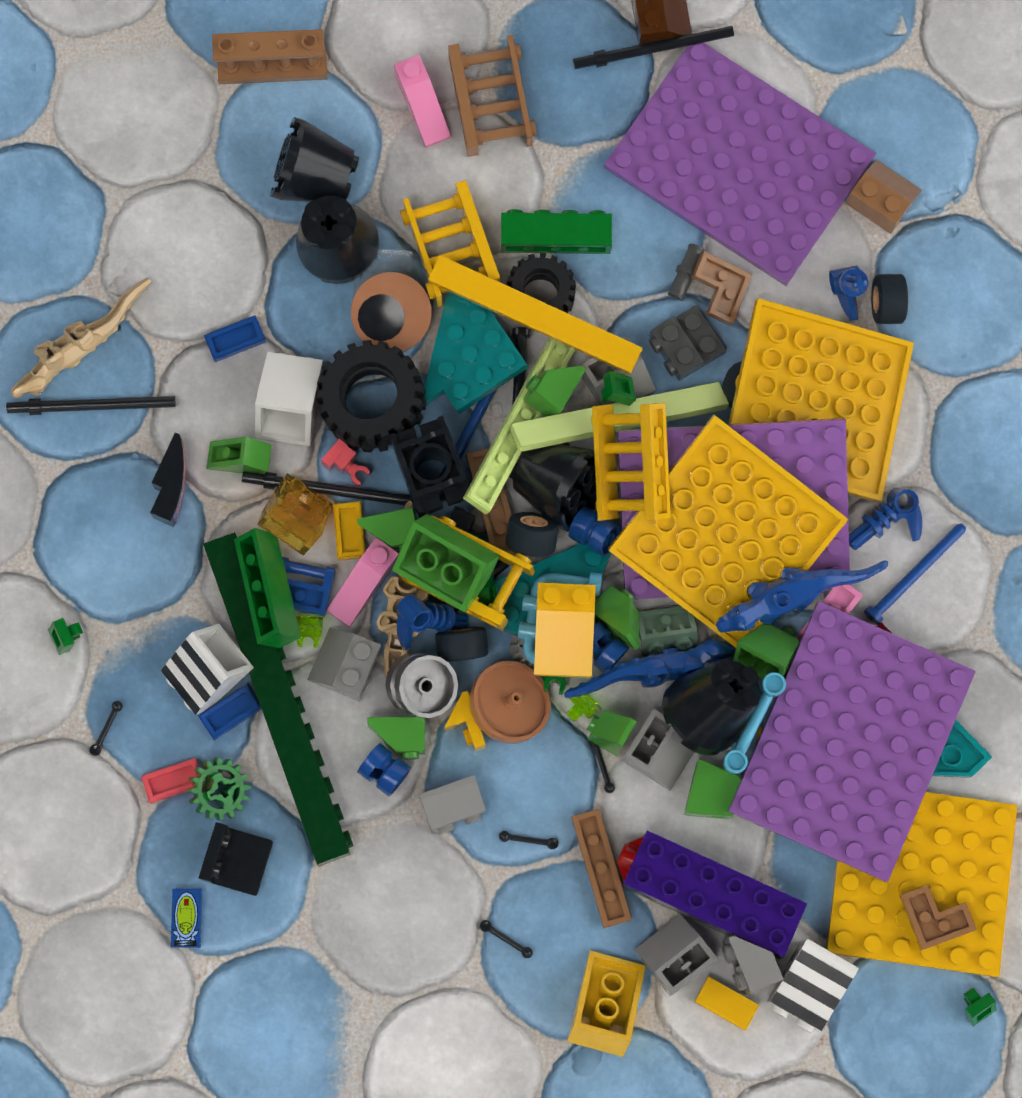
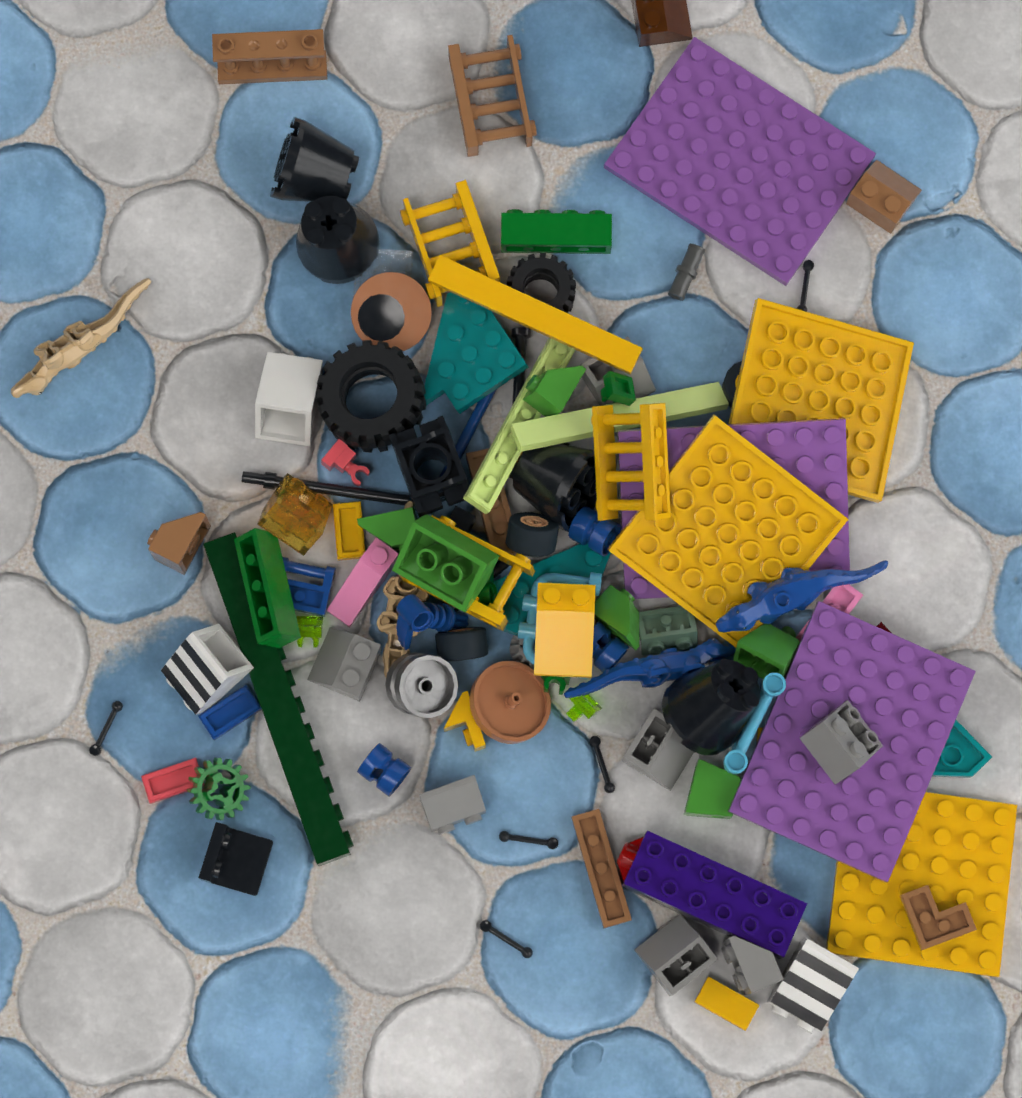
(36, 406): black bar -> none
(63, 635): green tile -> none
(171, 482): black slope -> none
(179, 541): none -> medium nougat slope
(186, 918): tile -> none
(235, 338): blue tile -> none
(239, 455): bright green slope -> none
(401, 734): bright green slope -> none
(421, 100): bright pink slope -> none
(601, 58): black bar -> none
(606, 1004): yellow slope -> none
(610, 731): bright green slope -> none
(686, 343): dark grey plate -> none
(729, 286): medium nougat plate -> none
(807, 267): none -> black hinge
(841, 742): none -> light grey slope
(848, 284): blue piece -> none
(874, 613): blue bar -> none
(889, 298): black wheel -> none
(889, 512): blue piece -> none
(978, 1007): green tile -> none

